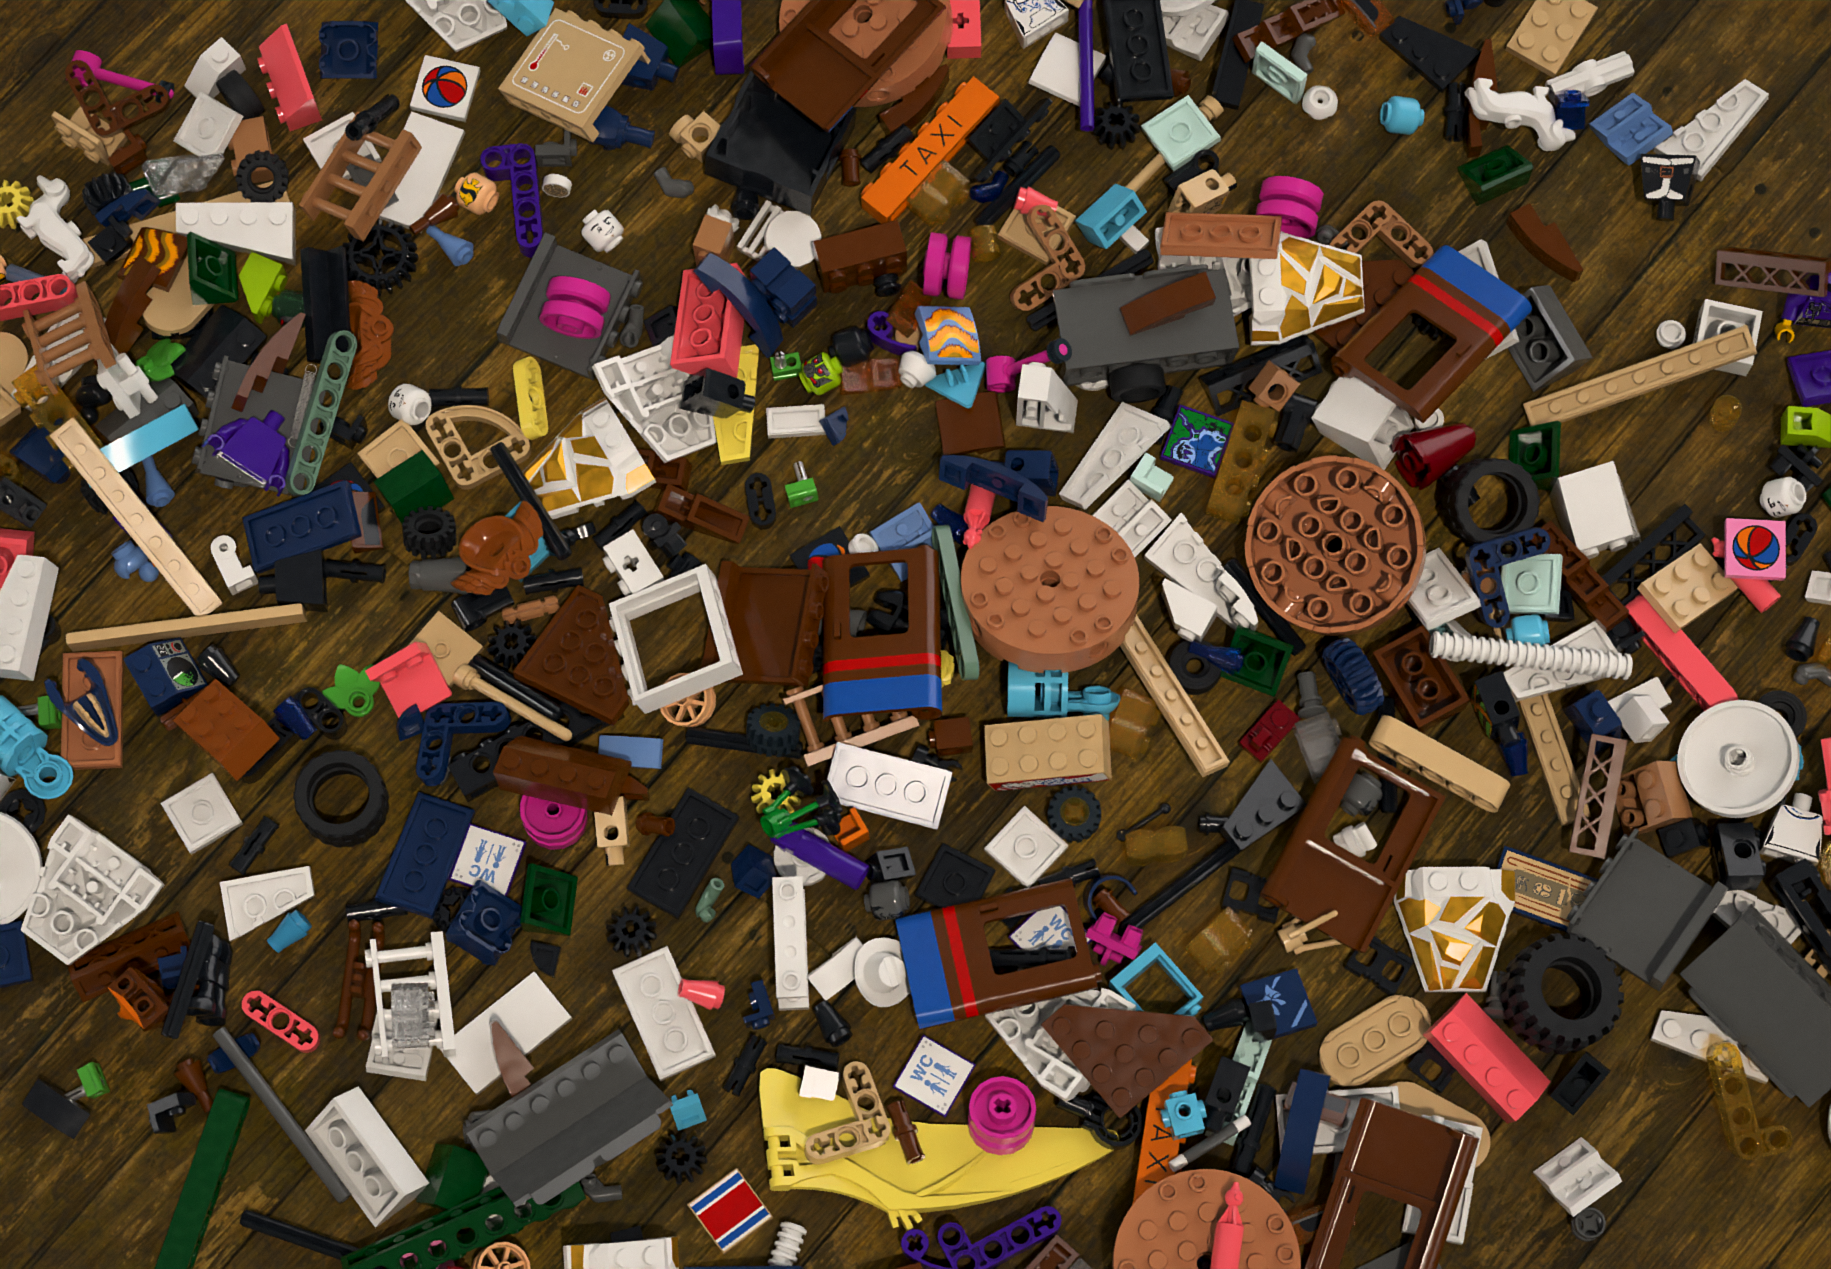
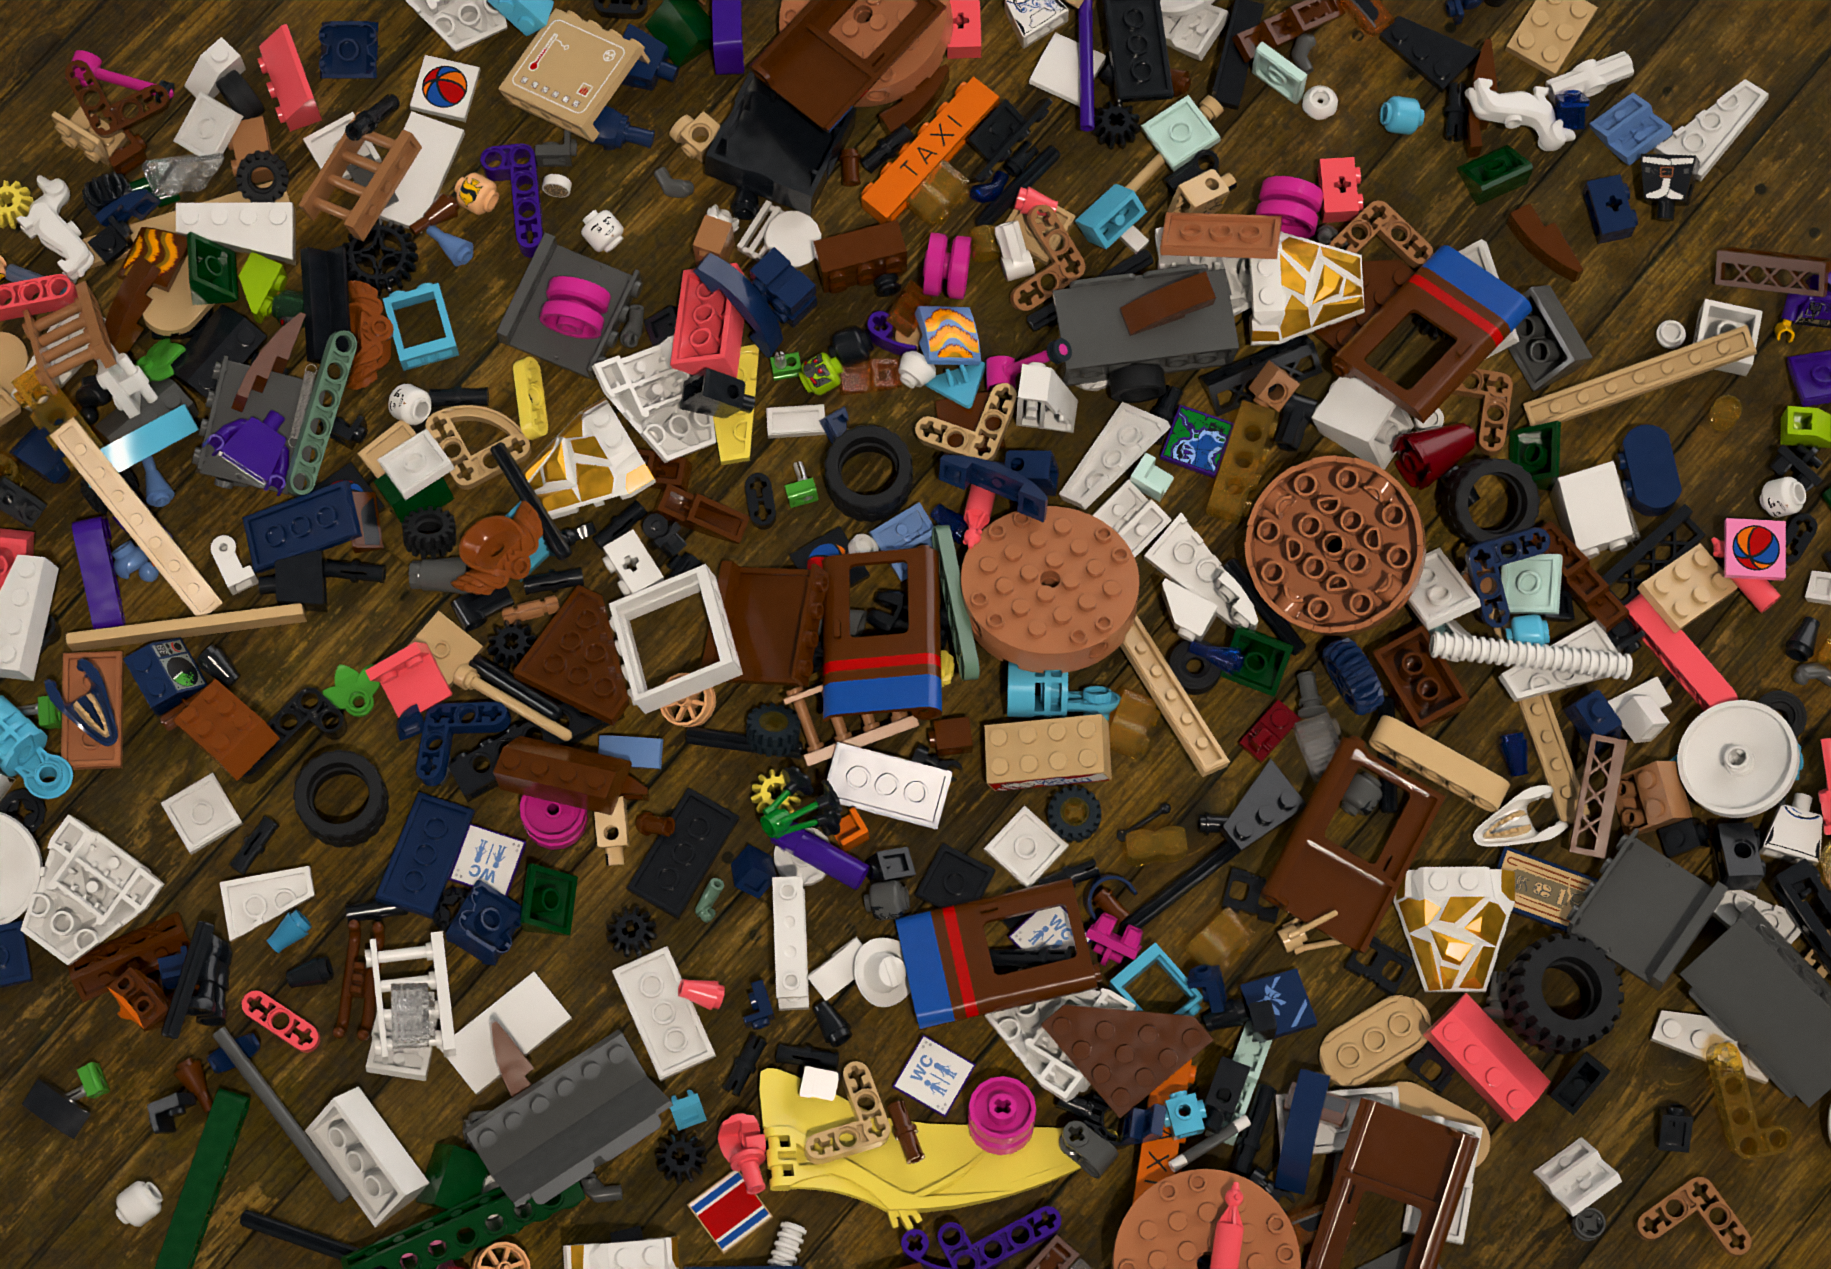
(98, 572): none -> dark purple beam
(138, 1203): none -> white head
(295, 718): clear blue cone -> none
(311, 973): none -> black cone
(416, 464): none -> white tile
(426, 352): none -> medium azure window
(546, 957): black tile -> none
(744, 1149): none -> coral piece
(862, 440): none -> black tyre
(972, 439): none -> tan beam
(1015, 259): none -> white piece
(1089, 1151): none -> dark grey piece
(1143, 1125): none -> dark blue slope
(1212, 985): none -> dark blue bracket
(1344, 174): none -> coral brick
(1356, 839): white piece -> none
(1490, 400): none -> medium nougat beam
(1496, 708): black torso -> none
(1512, 824): none -> white animal
(1606, 223): none -> dark blue brick
(1649, 470): none -> dark blue brick
(1674, 1128): none -> black bracket
(1690, 1205): none -> medium nougat beam

